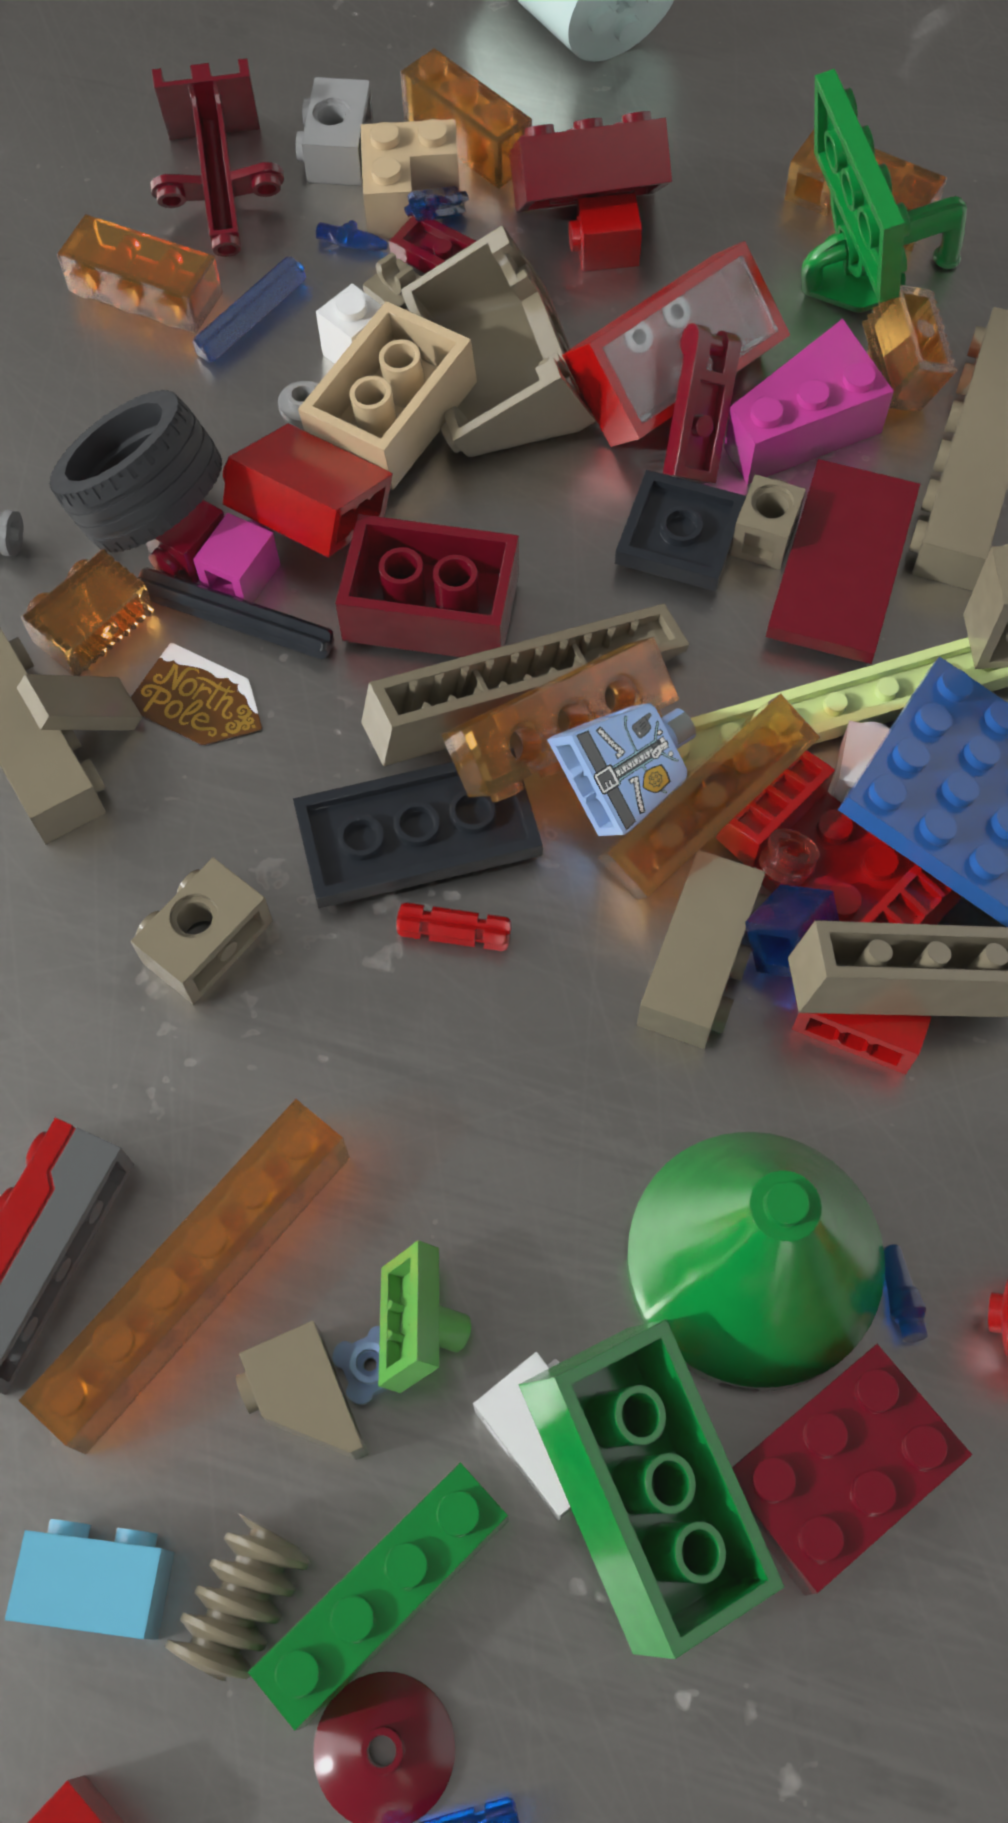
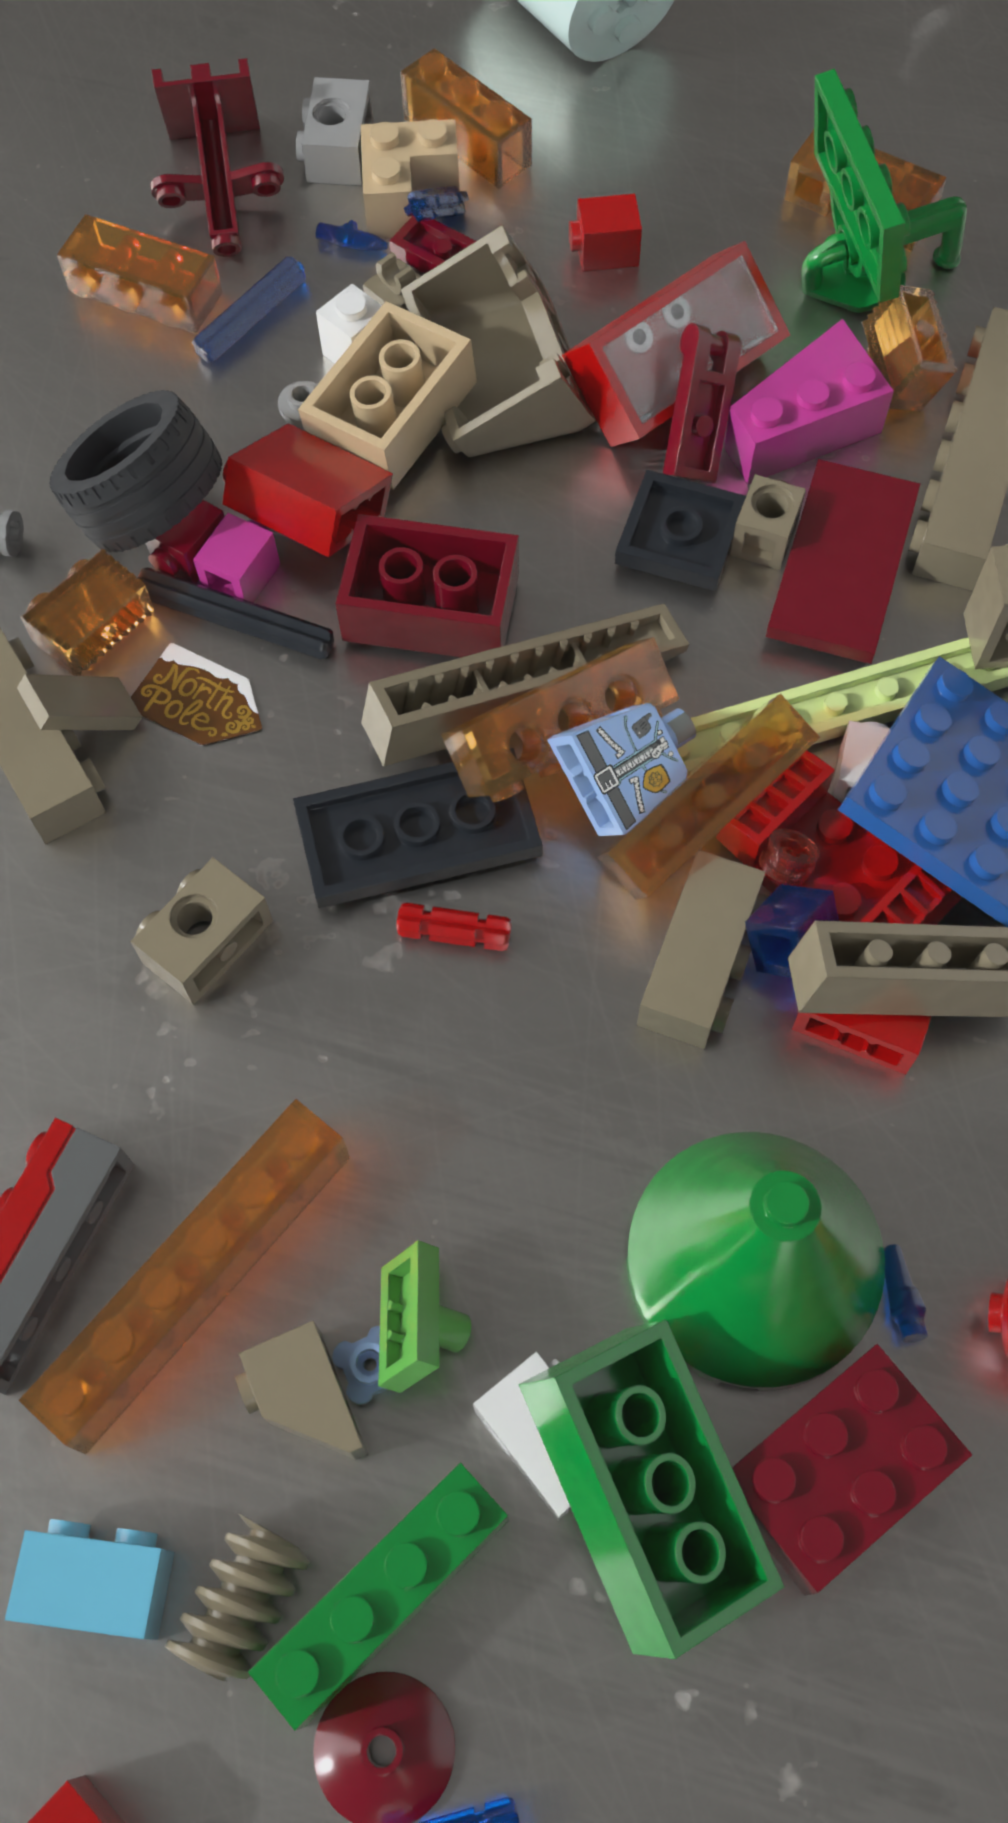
(589, 161): dark red brick -> none

